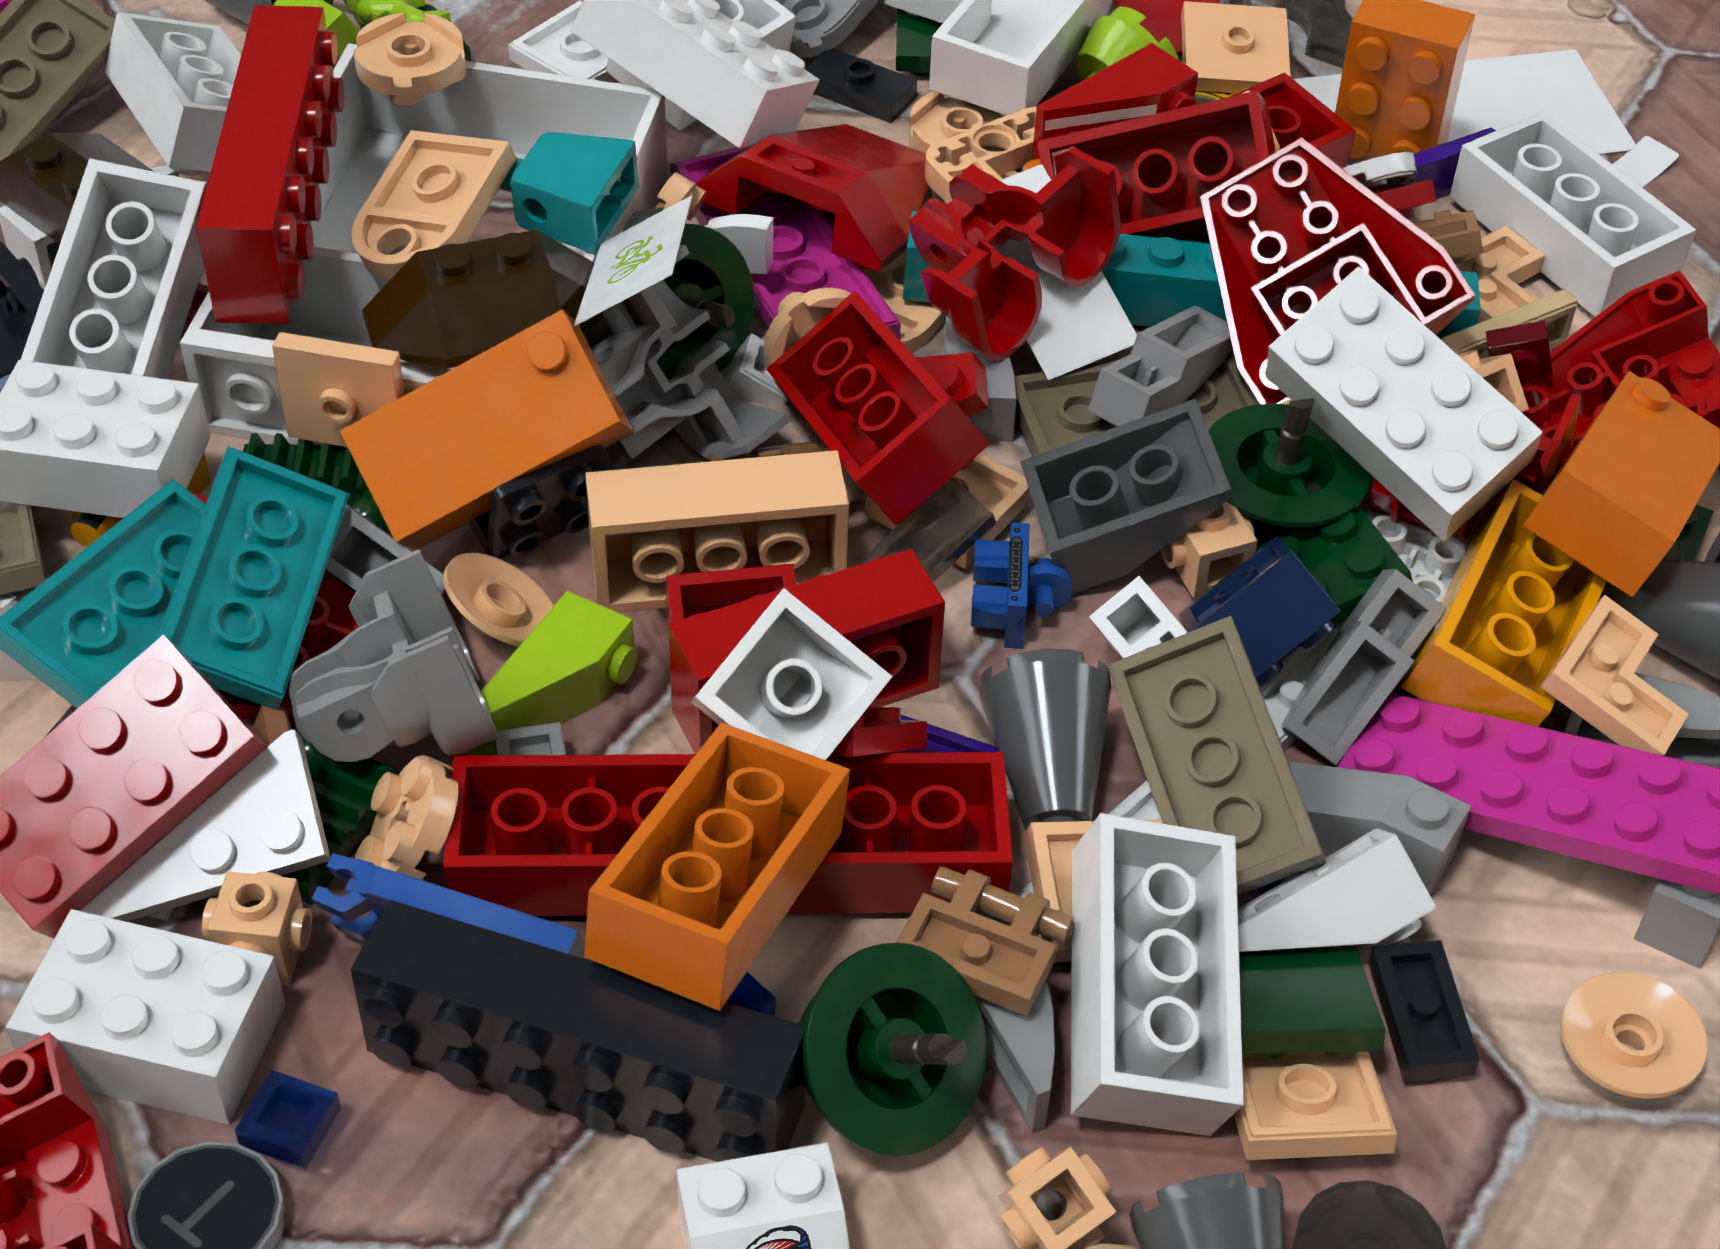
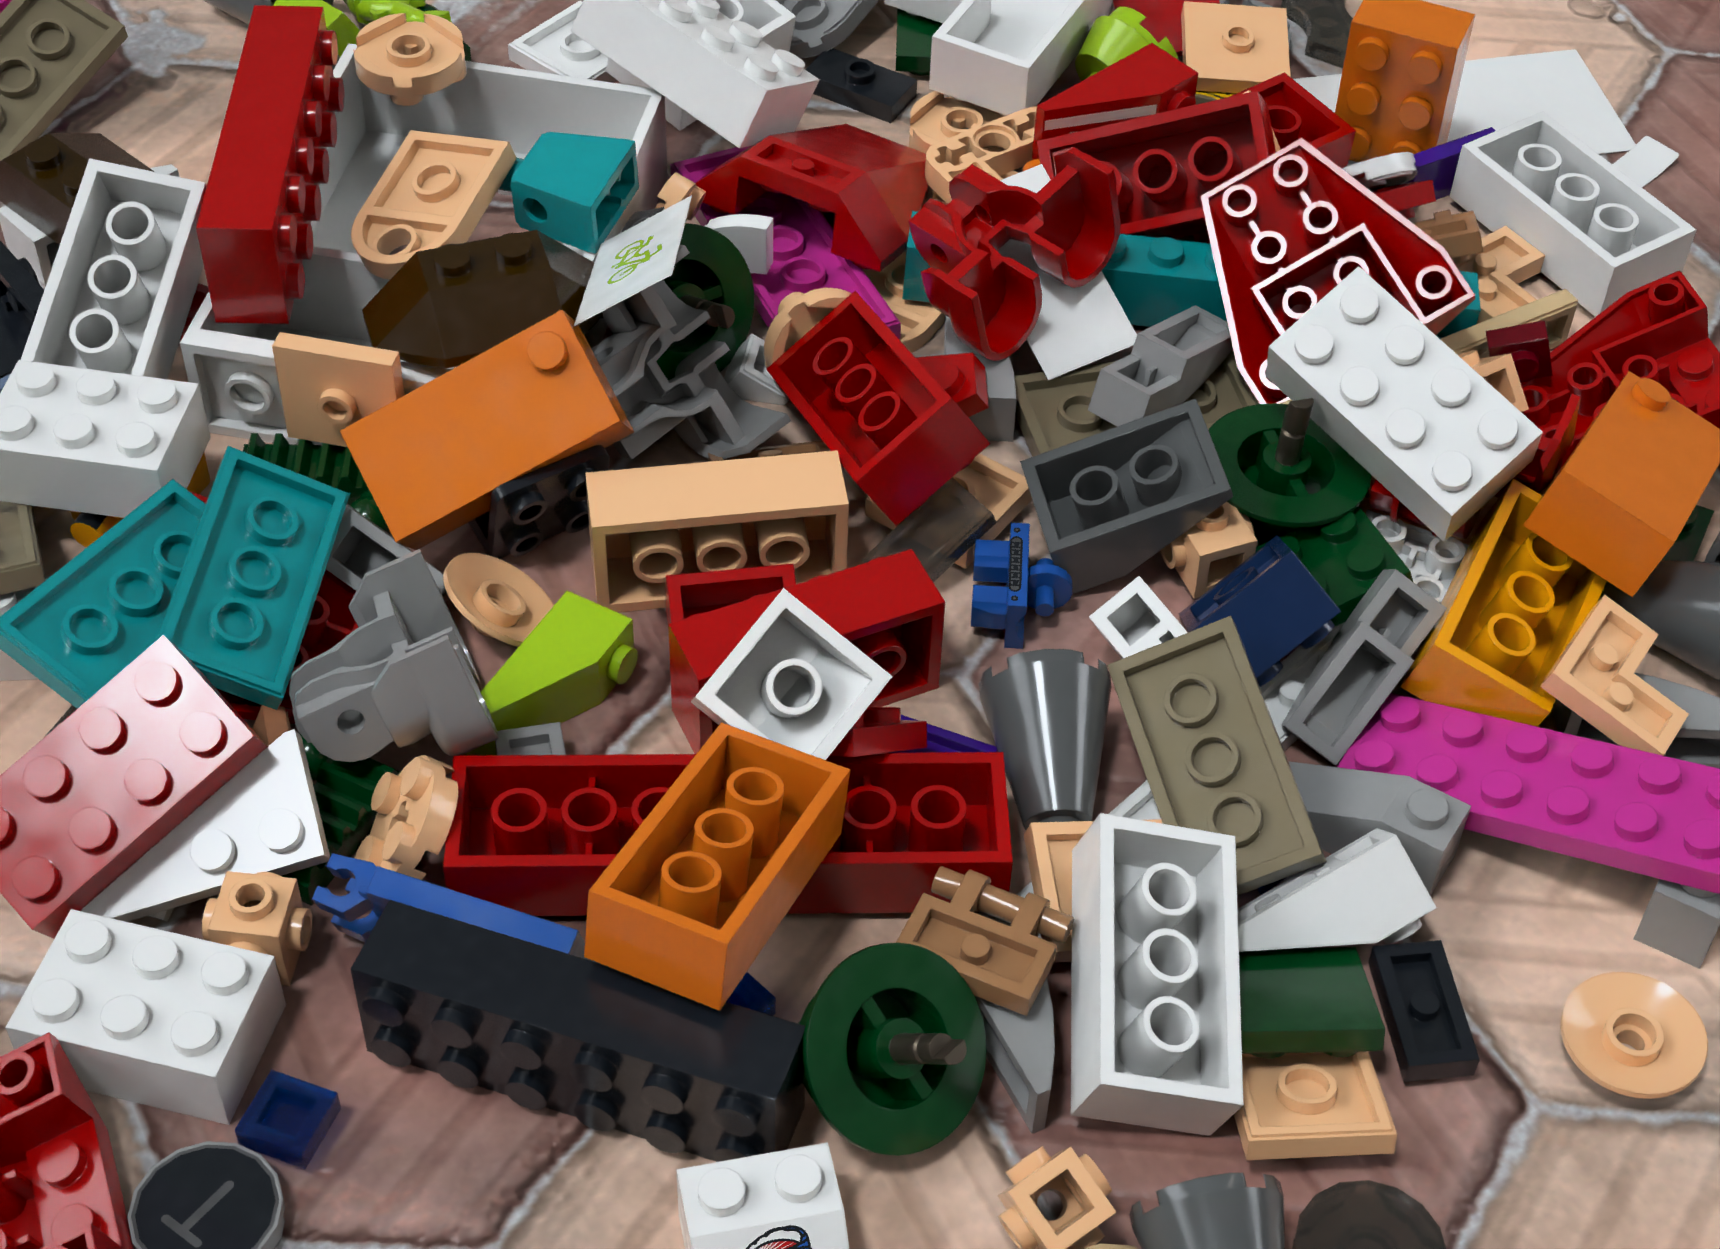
(175, 84): white brick -> none

